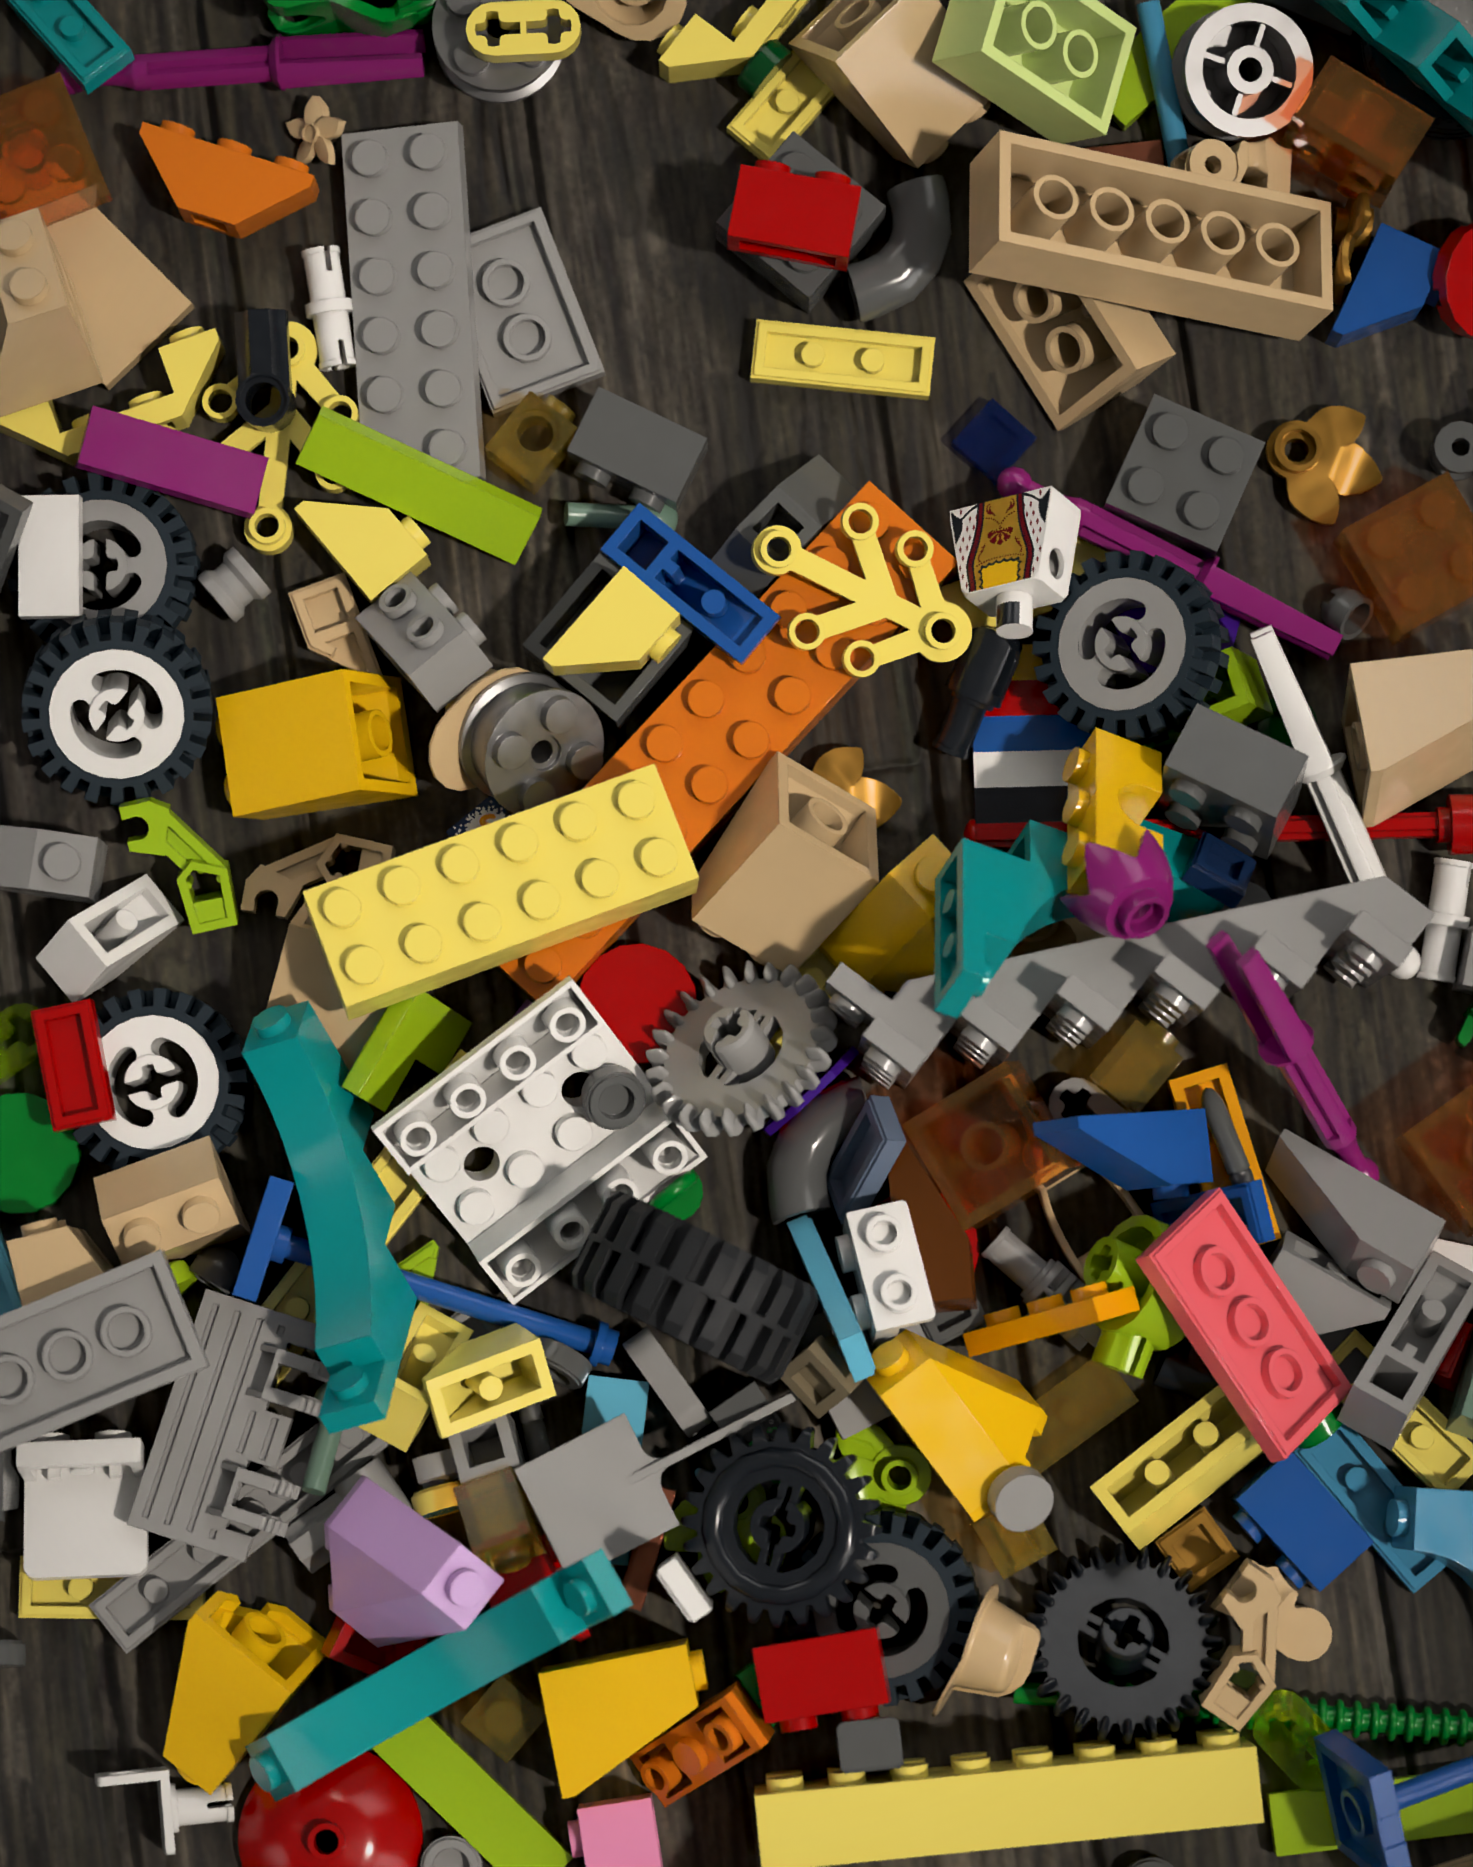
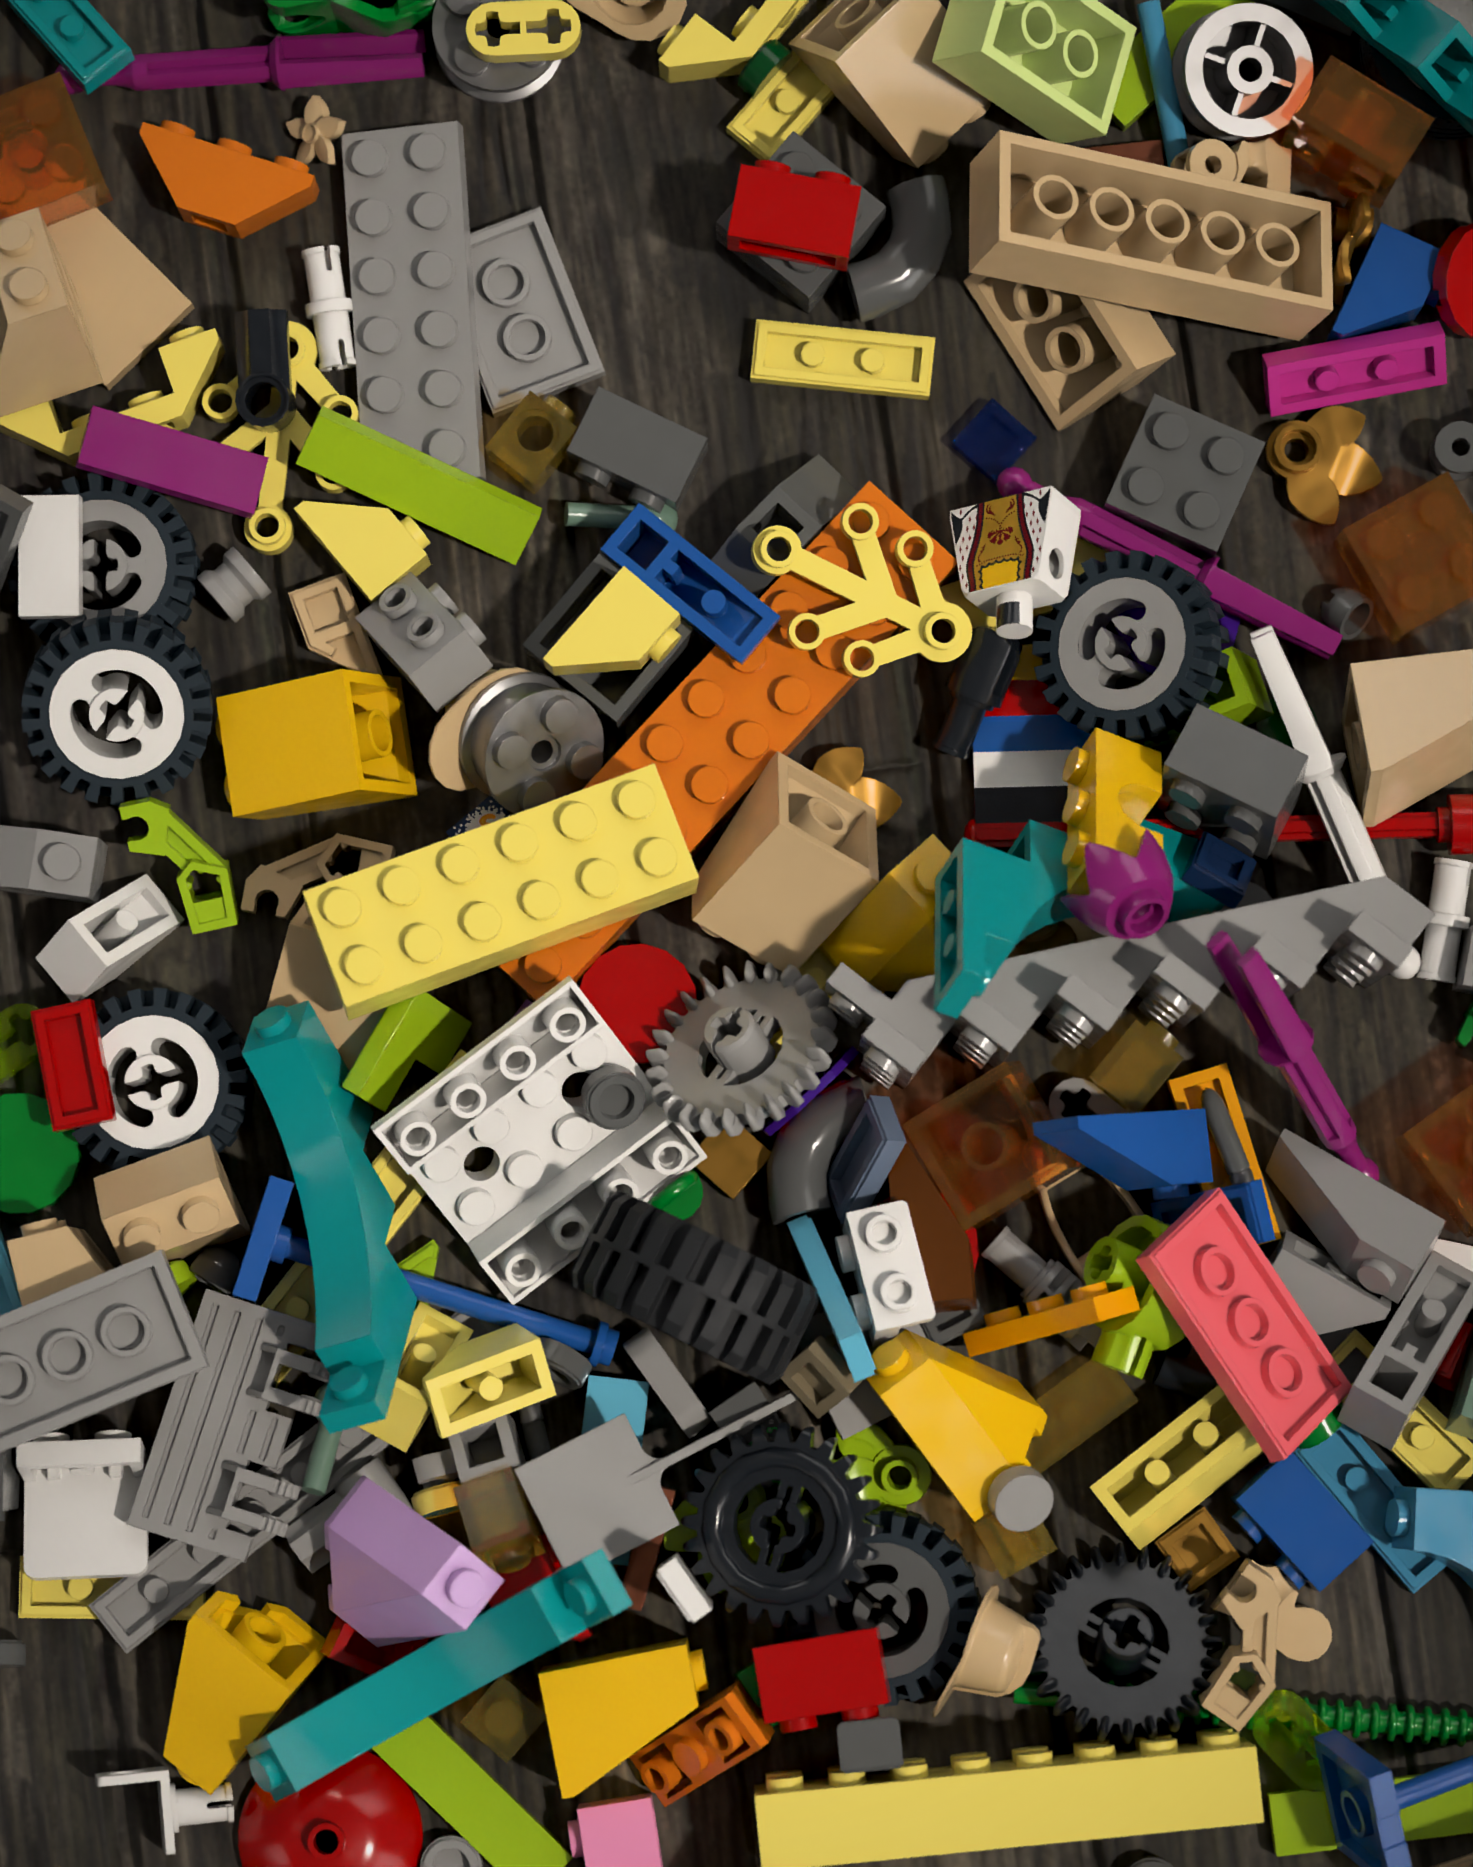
(732, 1160): none -> pearl gold tile
(1354, 368): none -> dark pink plate

